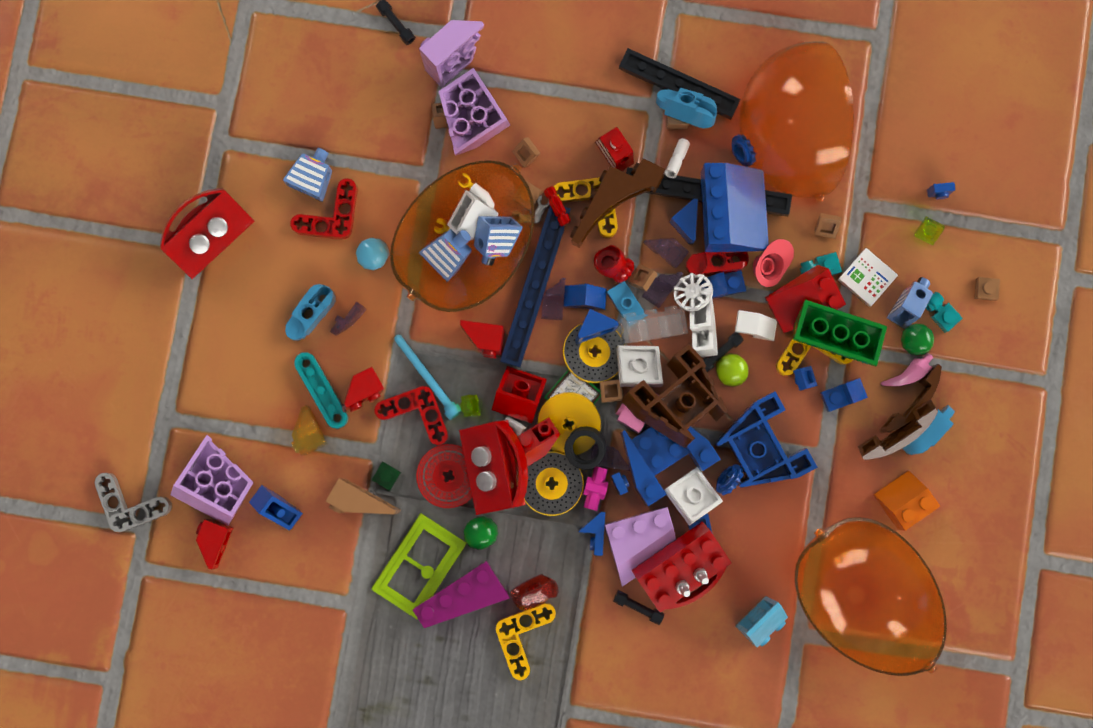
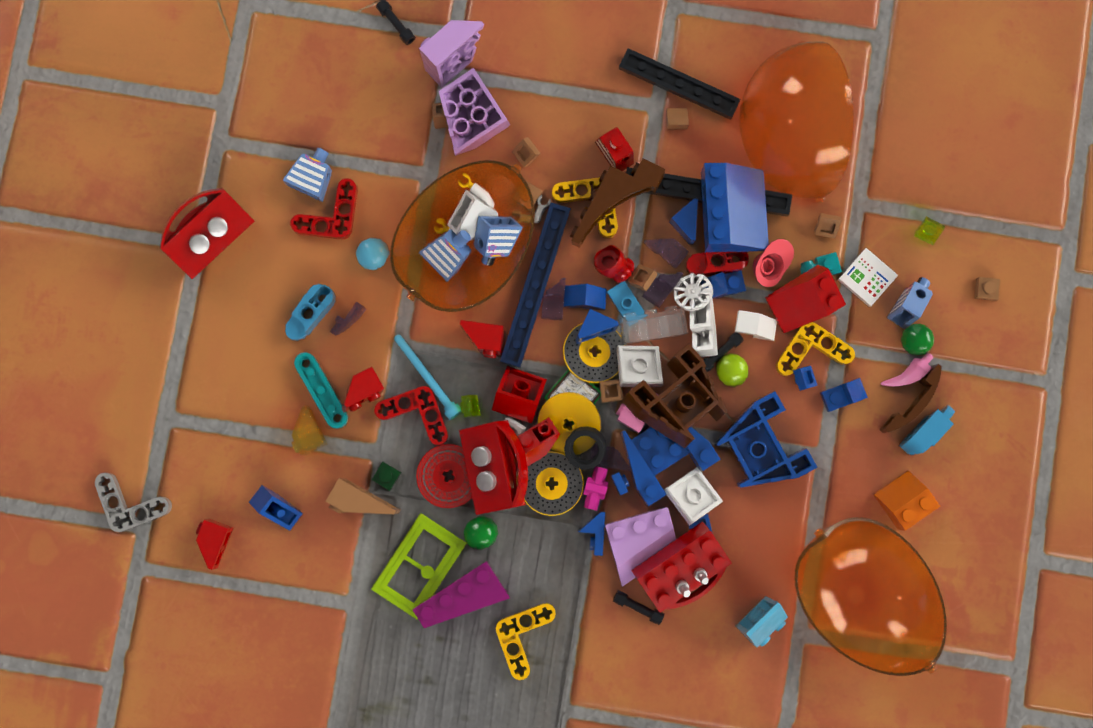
(212, 483): lavender wedge -> none
(534, 592): clear red piece -> none
(557, 206): red axle -> none
(677, 157): white piece -> none
(688, 107): dark azure piece -> none
(729, 479): blue gear -> none
(743, 150): blue gear -> none
(839, 332): green slope -> none
(903, 436): reddish brown slope -> none
(941, 190): blue plate -> none
(945, 316): teal plate -> none

